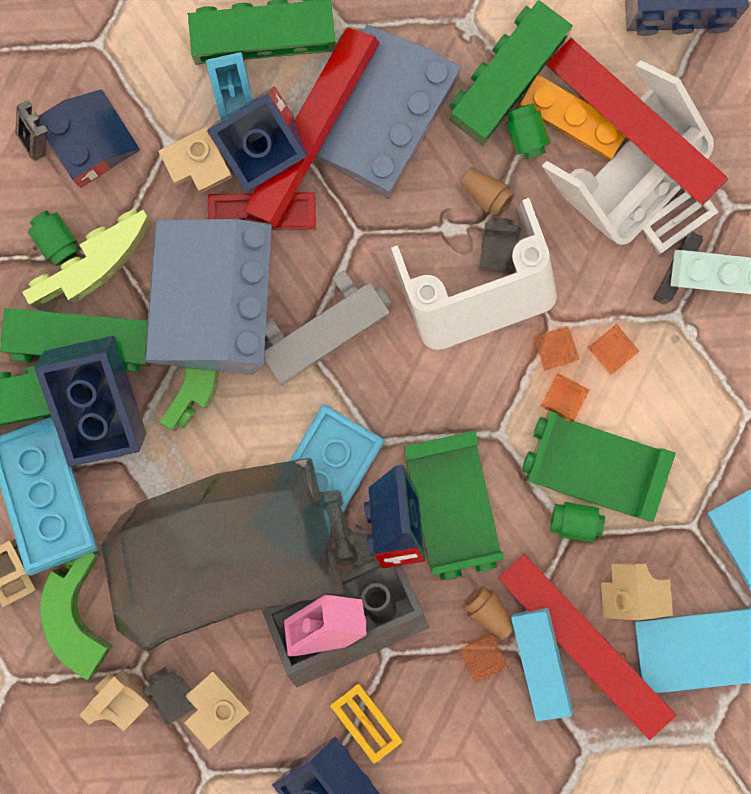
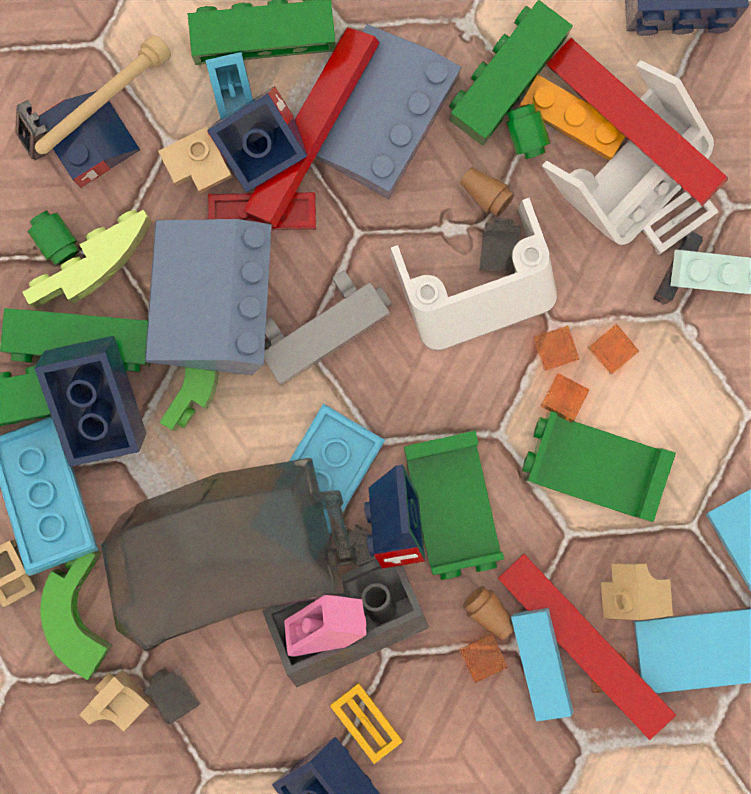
(152, 54): none -> tan piece
(218, 708): tan brick -> none
(577, 522): green brick -> none

